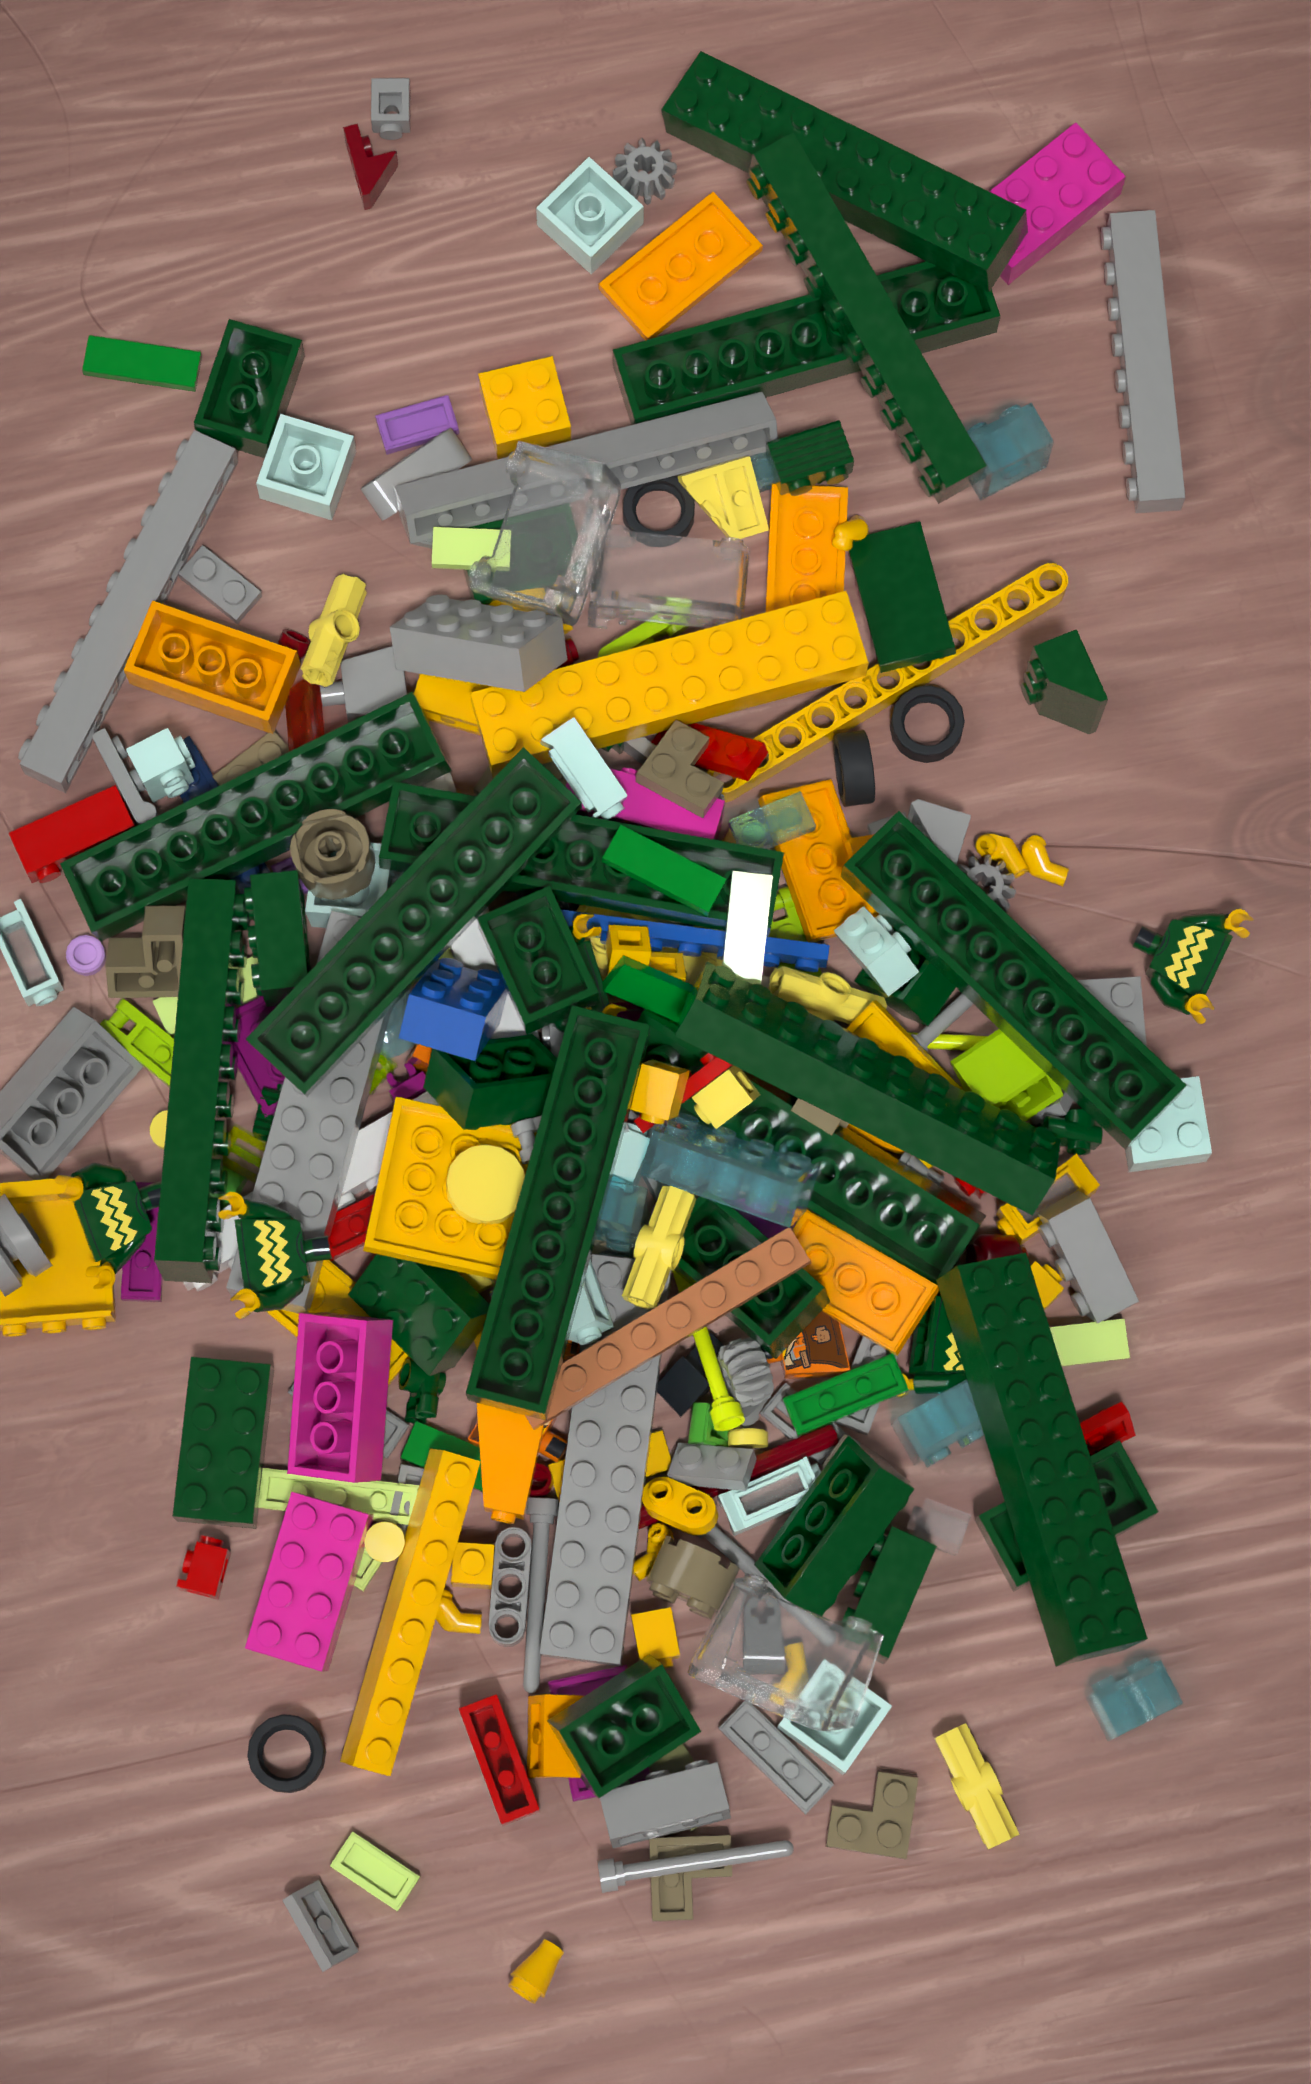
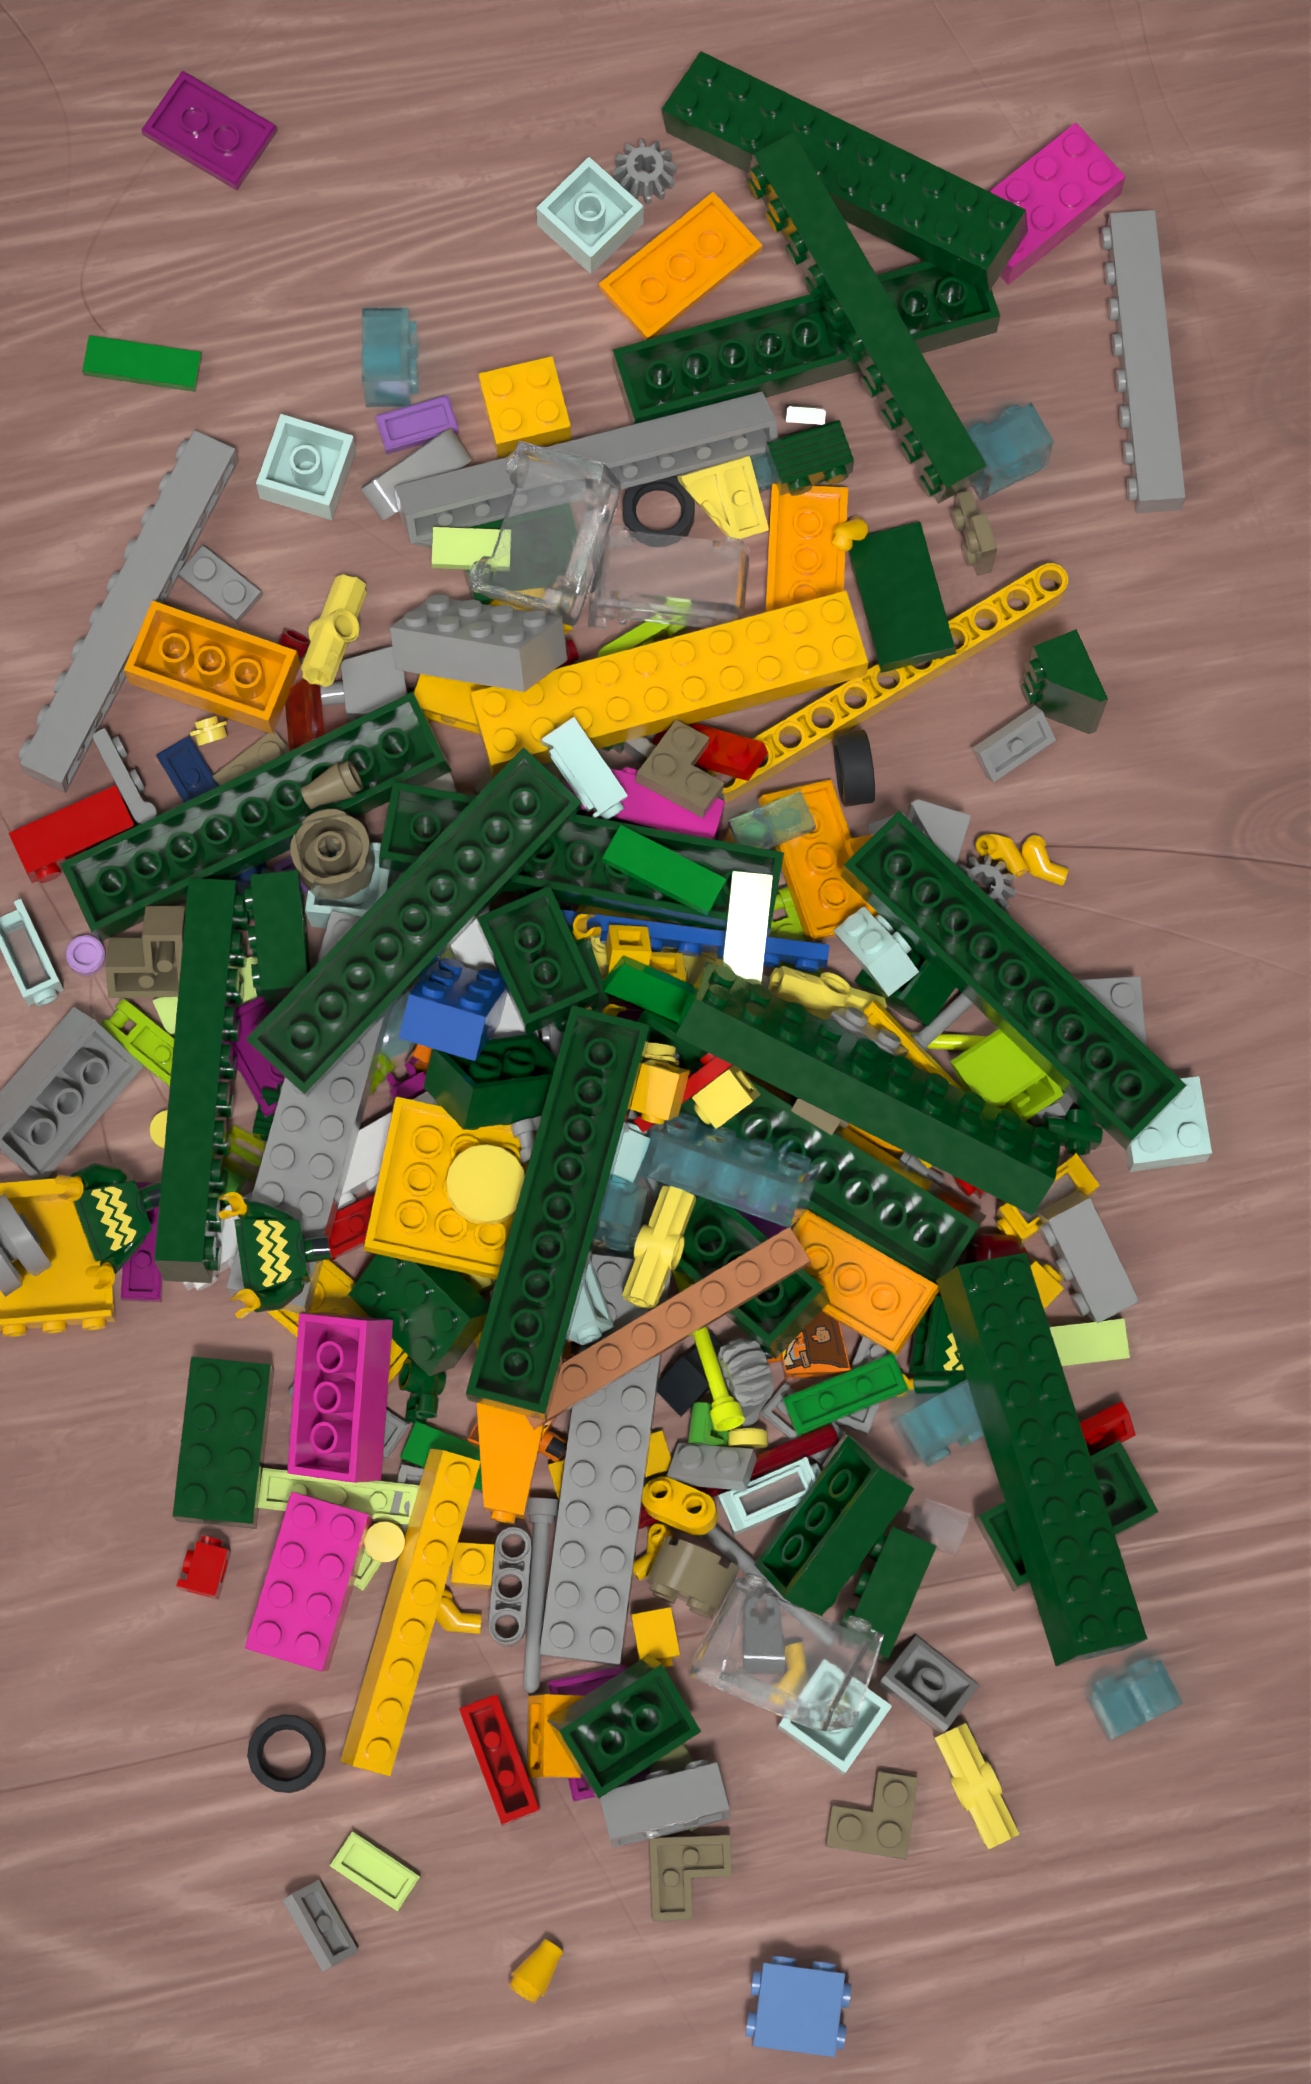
(162, 764): light aqua brick -> none
(209, 130): none -> magenta tile
(209, 730): none -> light yellow plate
(249, 387): dark green brick -> none
(335, 784): none -> dark tan cone
(370, 171): dark red slope -> none
(388, 96): light grey brick -> none
(389, 357): none -> clear light blue brick
(541, 1474): dark red hinge -> none
(615, 1873): light grey piece -> none
(661, 1053): none -> light yellow plate
(776, 1756): light grey tile -> none
(798, 2007): none -> medium blue brick
(804, 414): none -> tile
(857, 1024): none -> light grey plate
(928, 1685): none -> light grey slope
(931, 695): black tyre -> none
(980, 543): none -> dark tan plate
(1014, 744): none -> light grey plate
(1189, 957): dark green torso -> none

